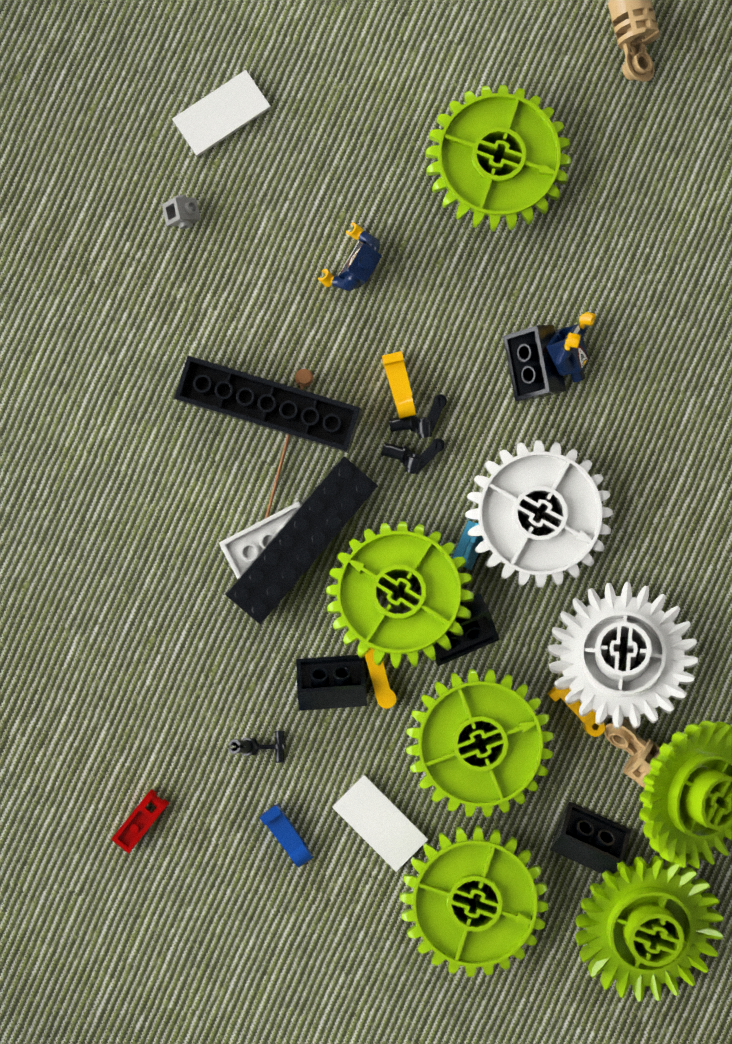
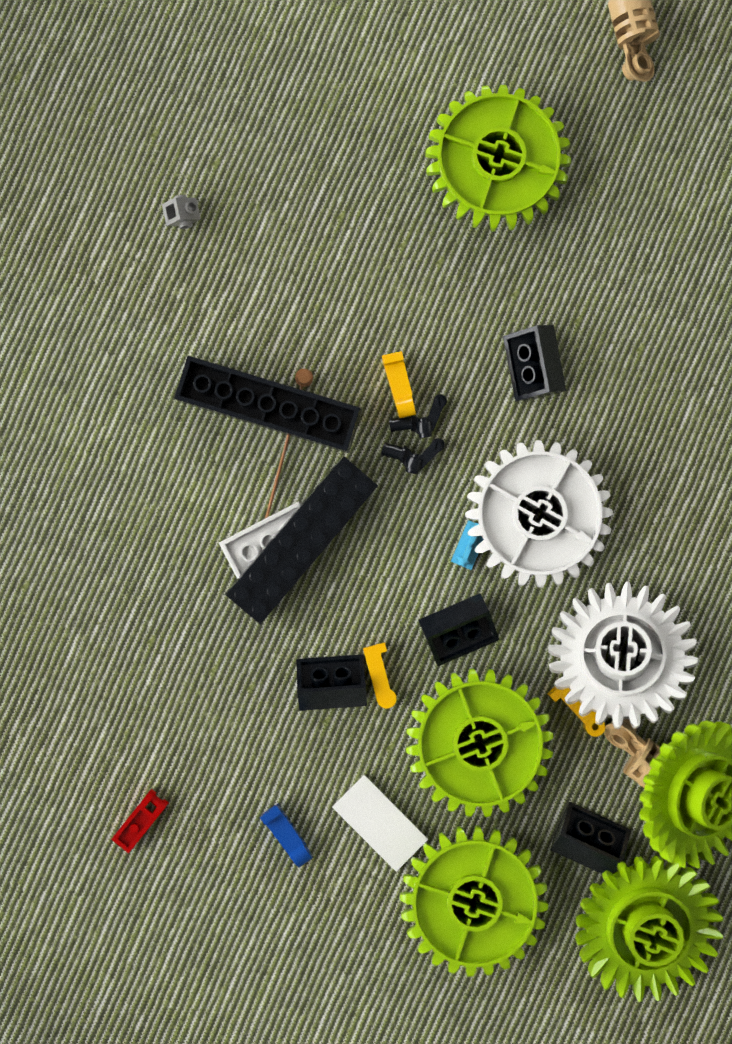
(221, 113): white tile -> none
(250, 746): black pin -> none
(358, 265): dark blue torso -> none
(377, 564): lime gear -> none
(569, 349): dark blue torso -> none

